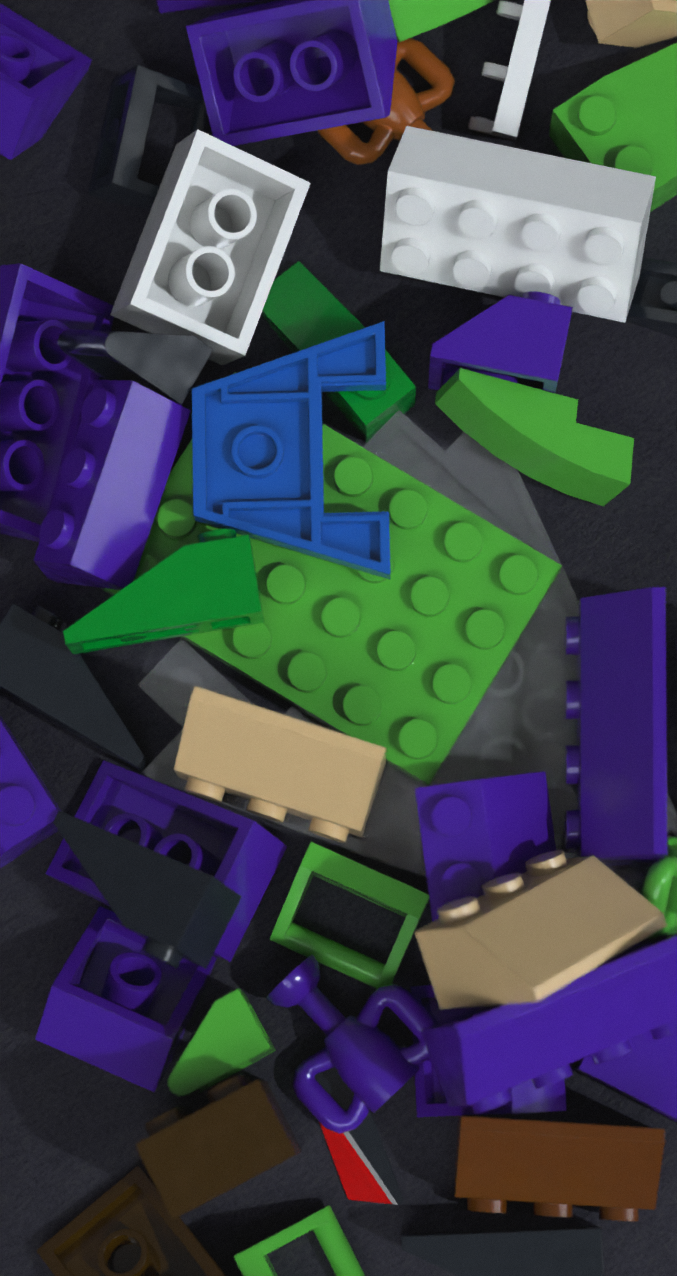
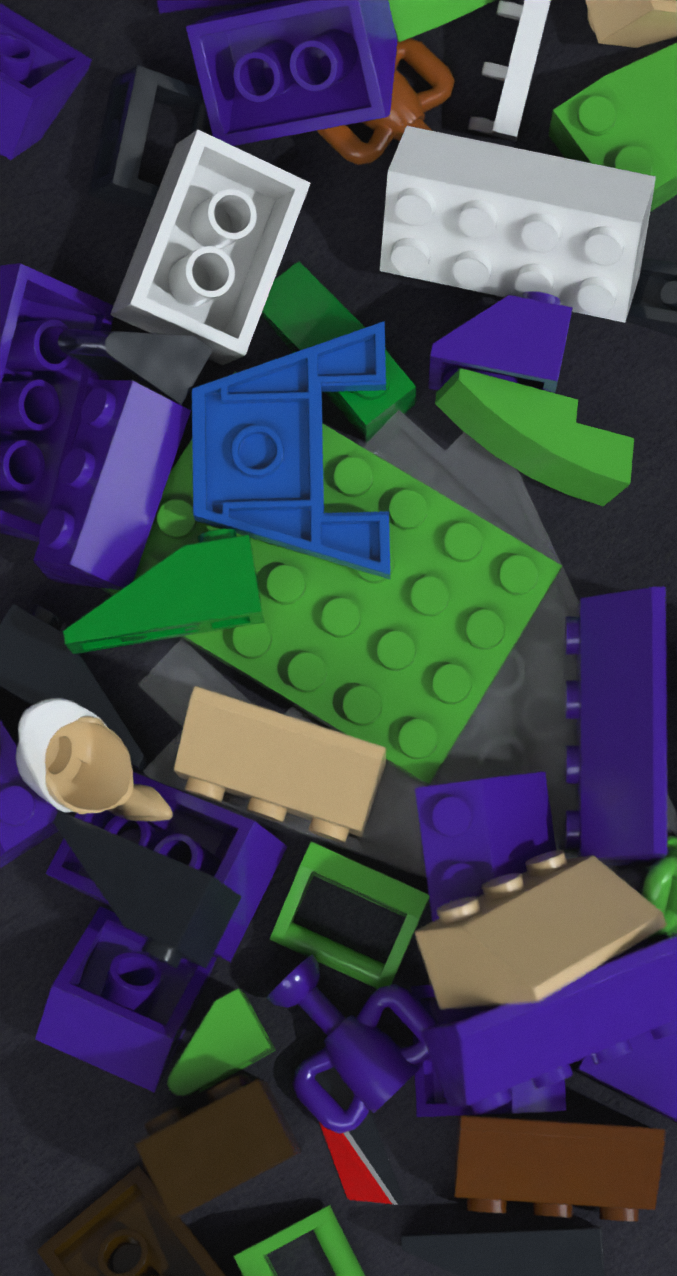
(81, 764): none -> tan hair

